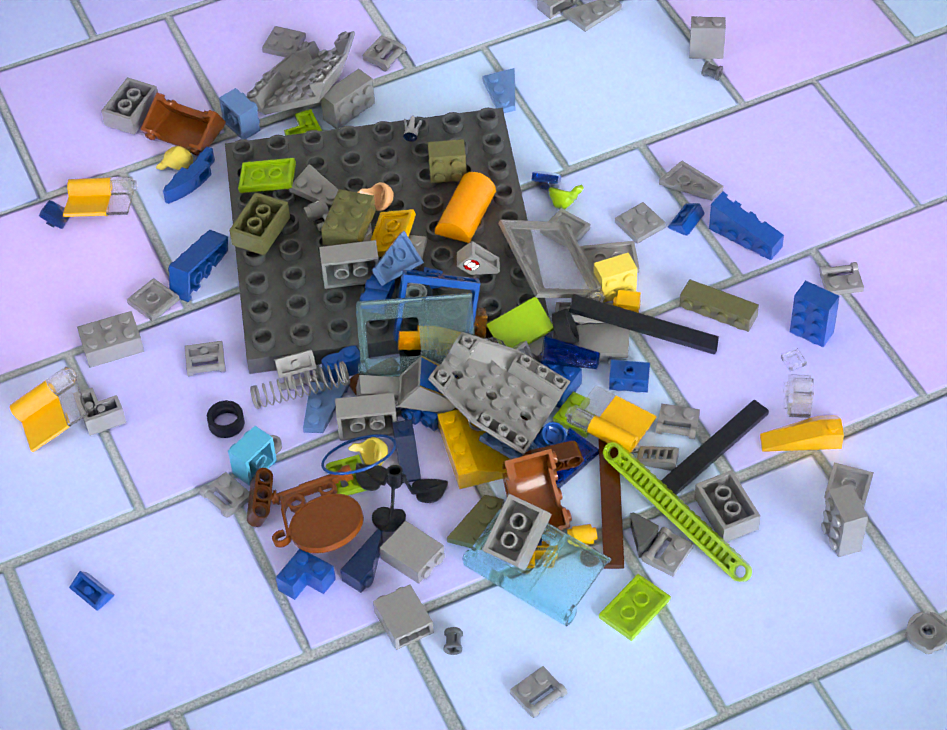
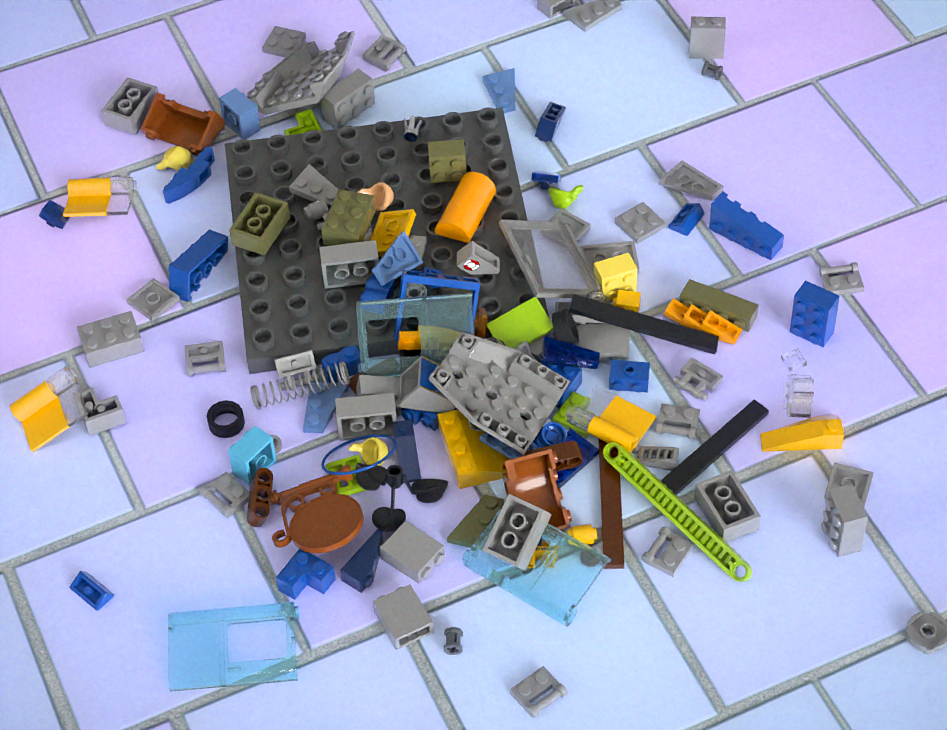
(201, 648): none -> clear light blue piece
(267, 175): lime tile -> none
(549, 122): none -> dark blue slope
(634, 607): lime tile -> none
(643, 533): dark grey slope -> none
(700, 320): none -> light orange slope
(701, 375): none -> light grey plate

